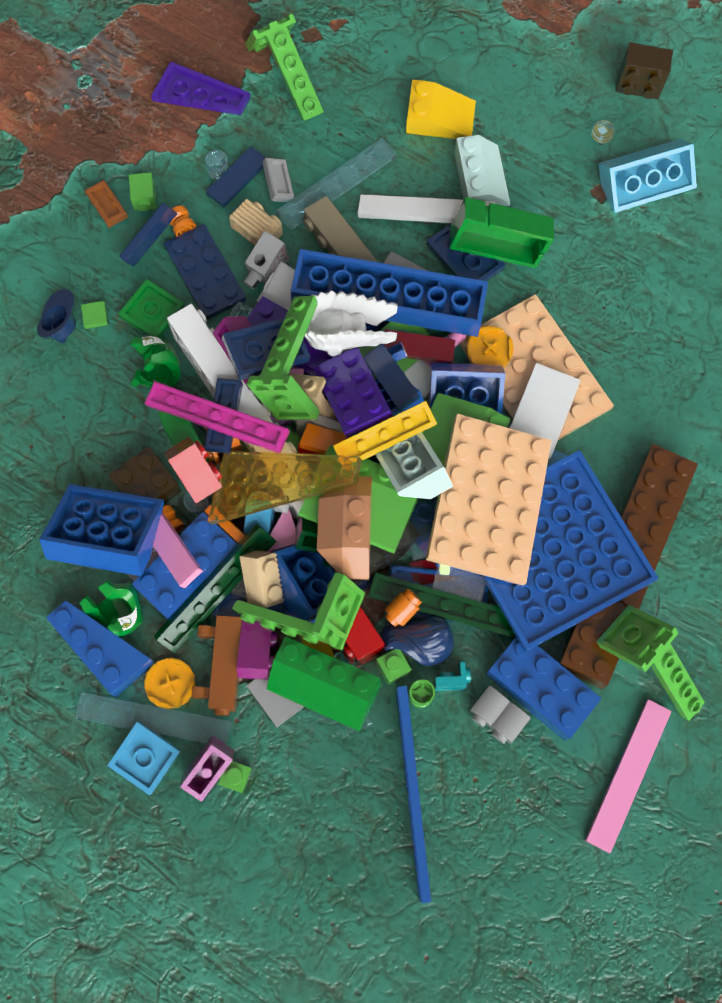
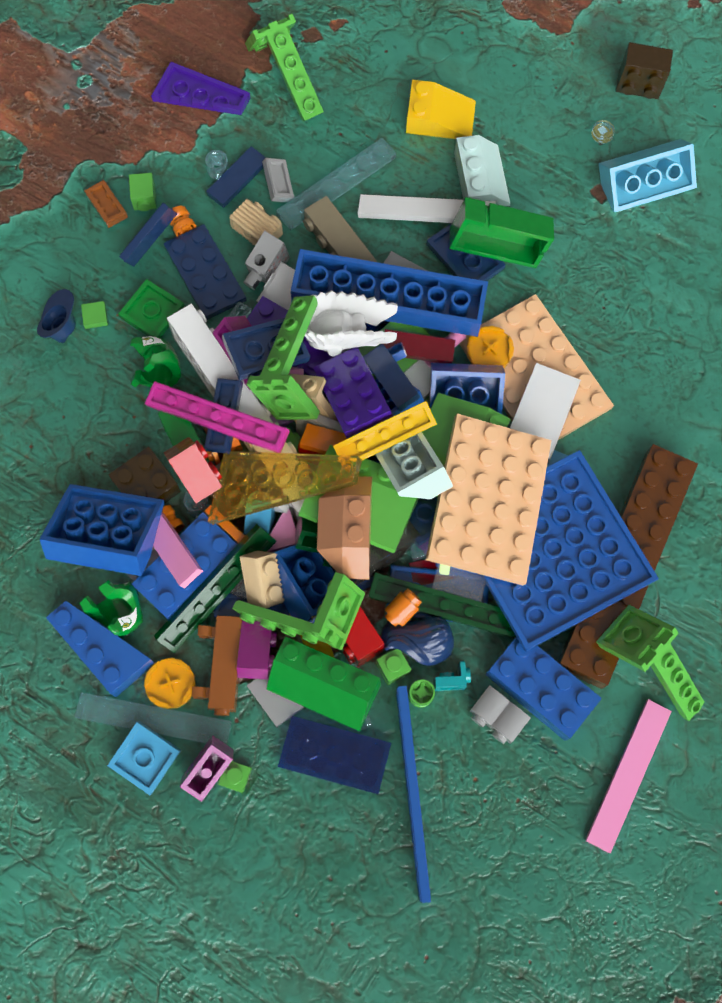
(334, 755): none -> clear blue plate

